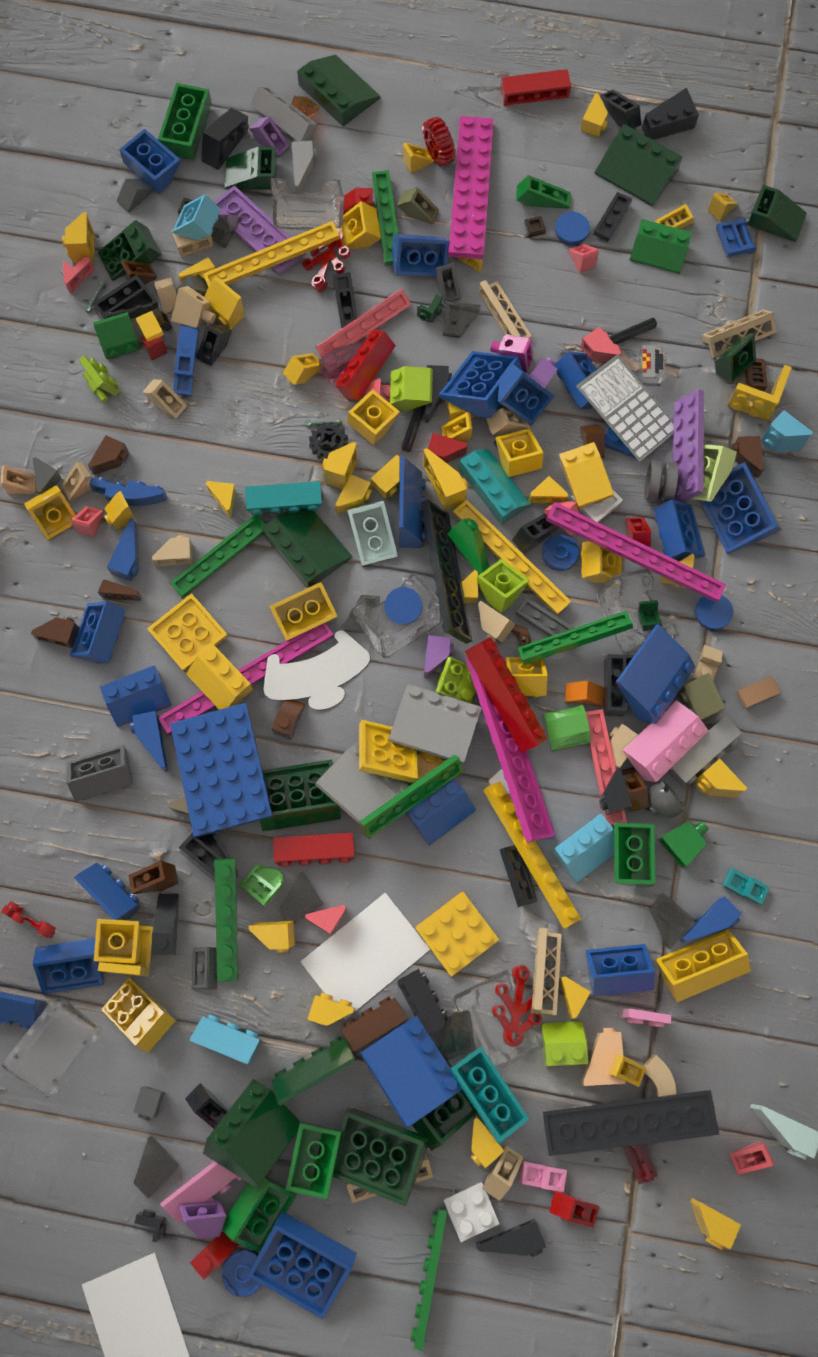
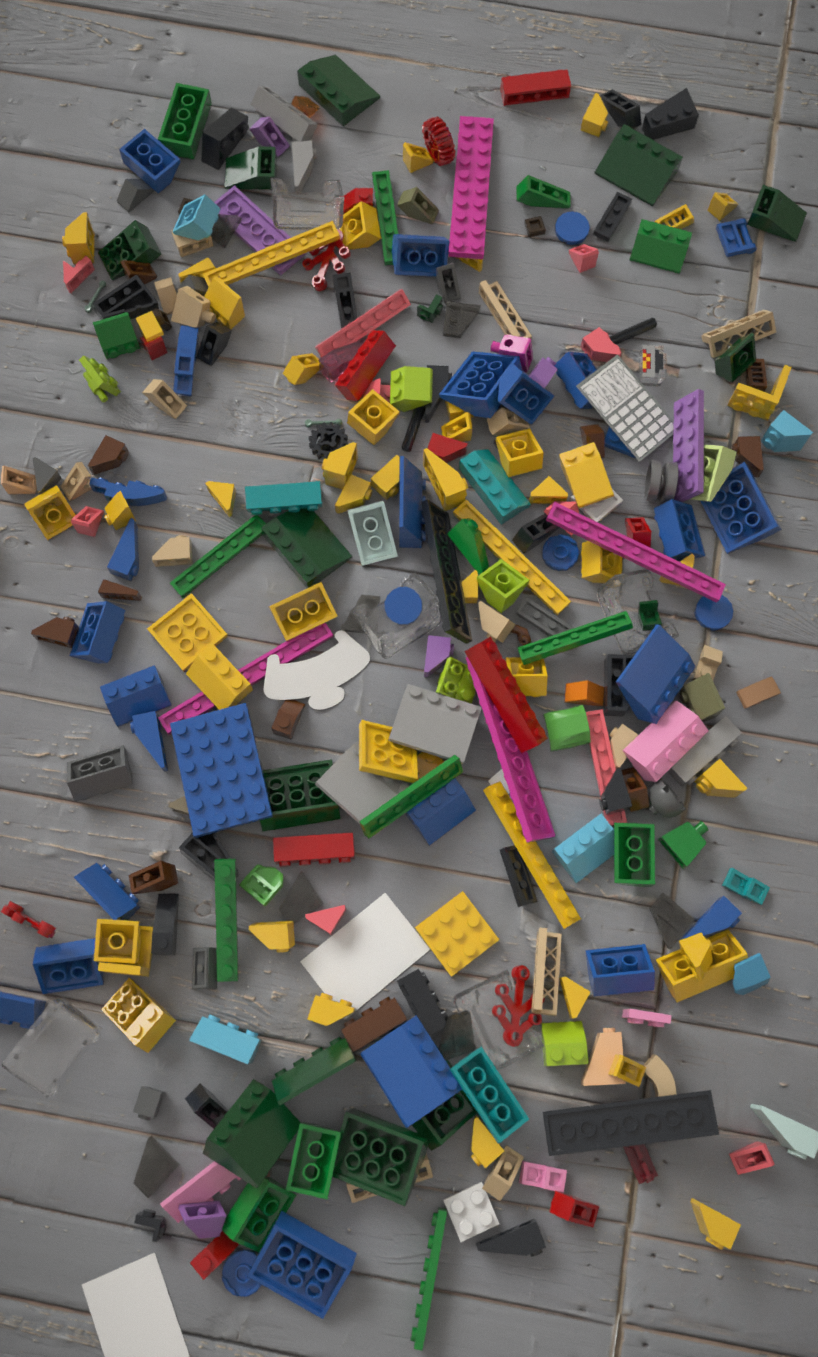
(697, 954): none -> yellow slope
(750, 975): none -> dark azure slope

